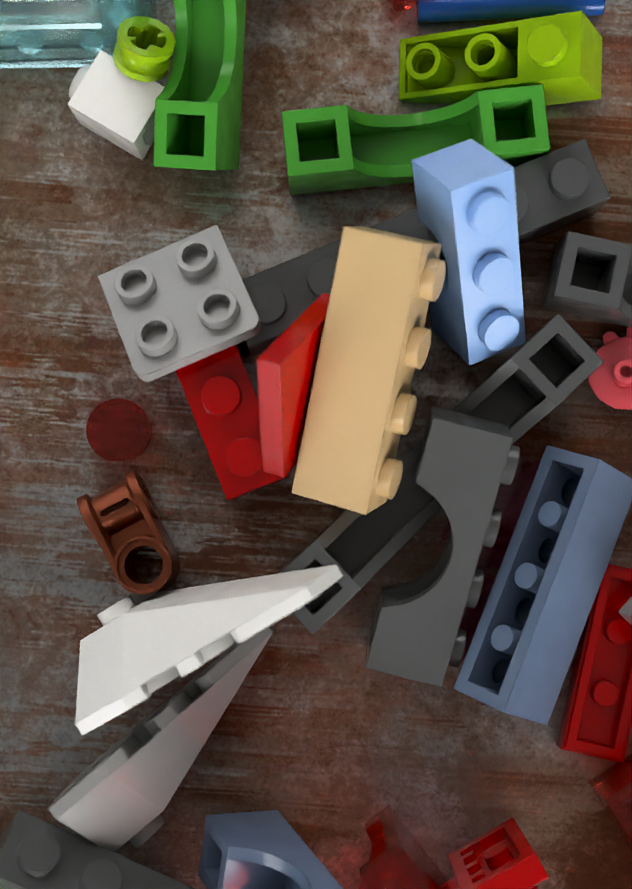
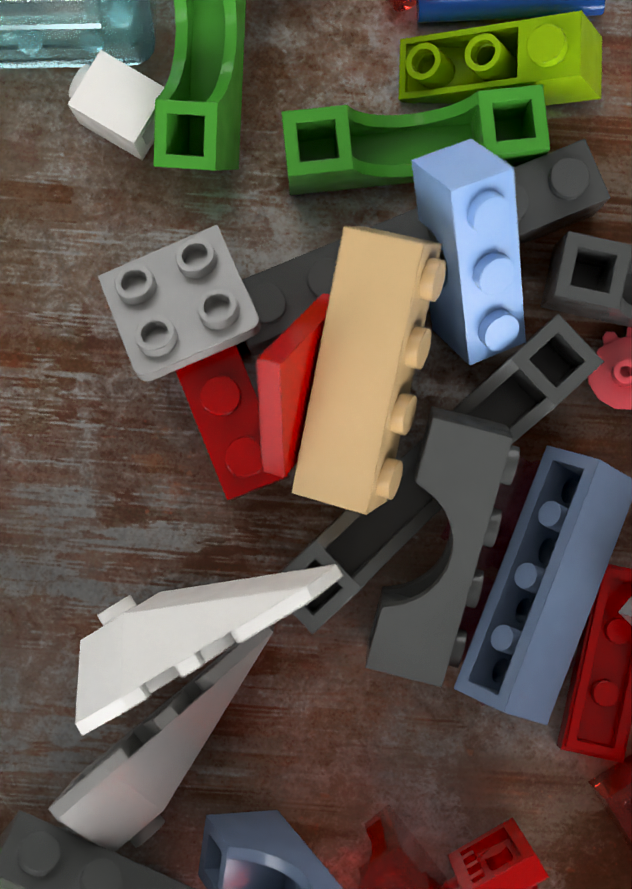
(119, 430): clear red tile -> none
(130, 530): copper piece -> none
(139, 63): lime bush -> none

